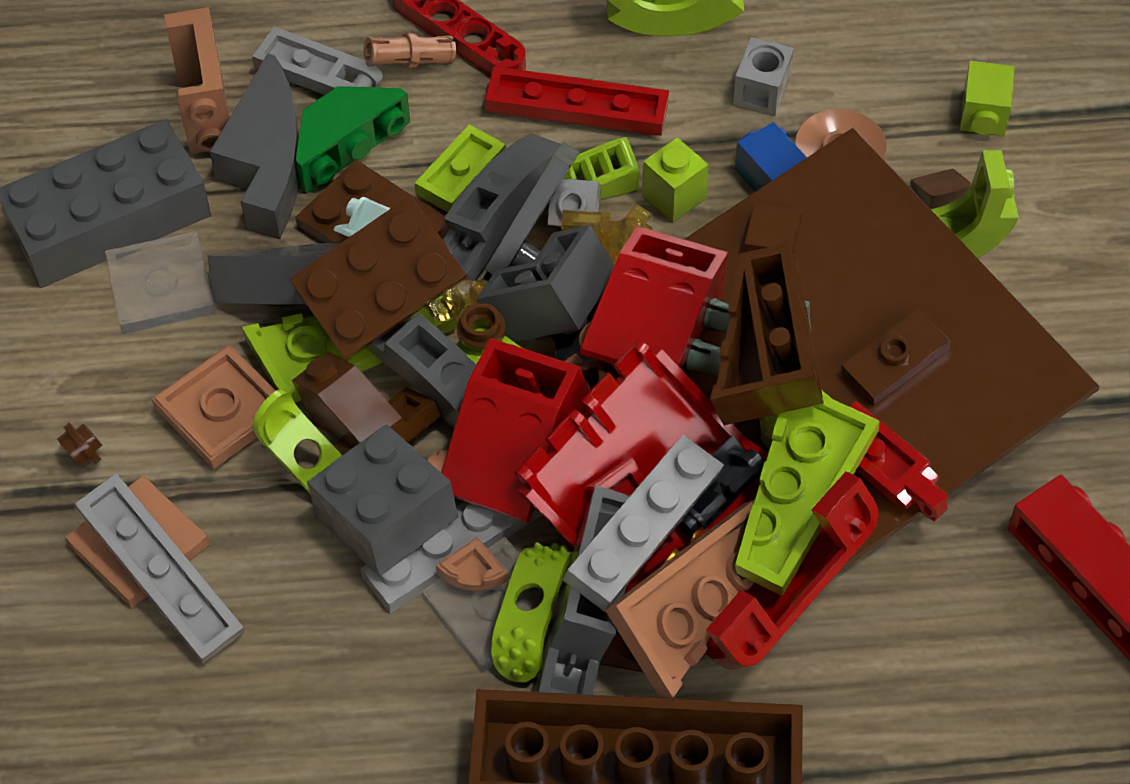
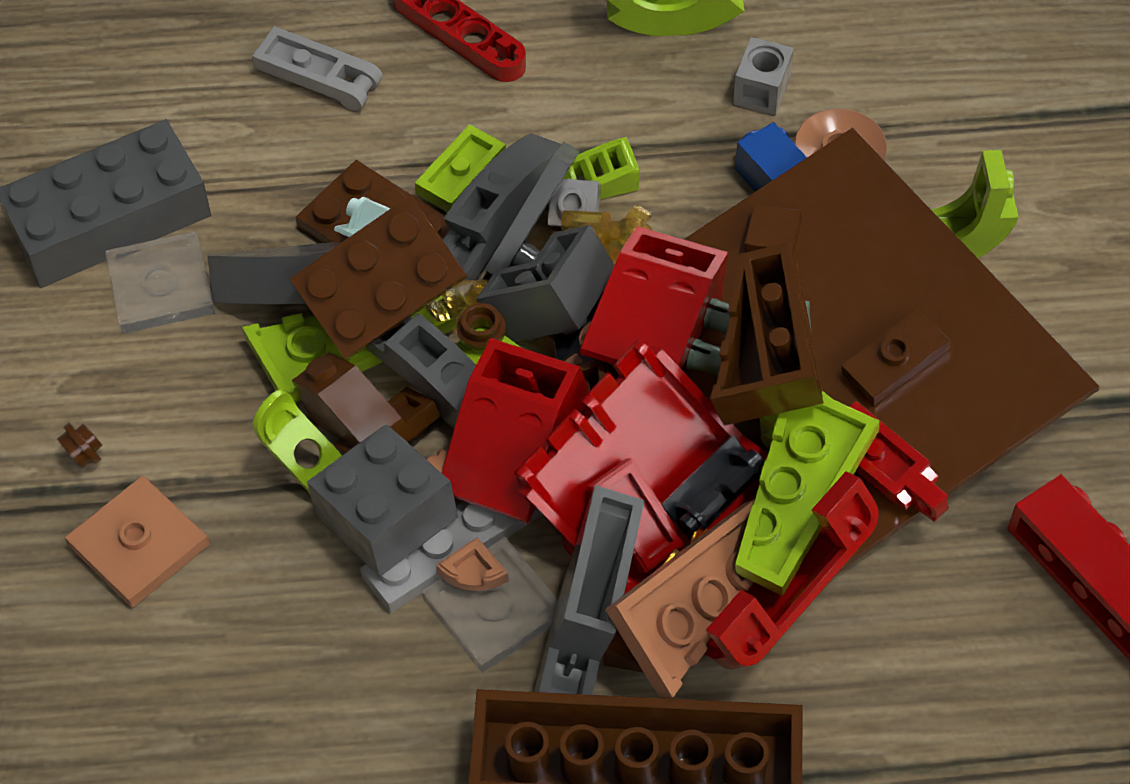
(159, 568): light grey plate -> none
(198, 62): nougat panel -> none
(215, 405): nougat plate -> none
(261, 149): dark grey slope -> none
(345, 129): green slope -> none
(409, 50): nougat pin -> none
(521, 633): lime piece -> none
(577, 100): red plate -> none
(642, 523): light grey plate -> none
(675, 179): lime brick -> none
(940, 187): reddish brown slope -> none
(987, 98): lime brick -> none

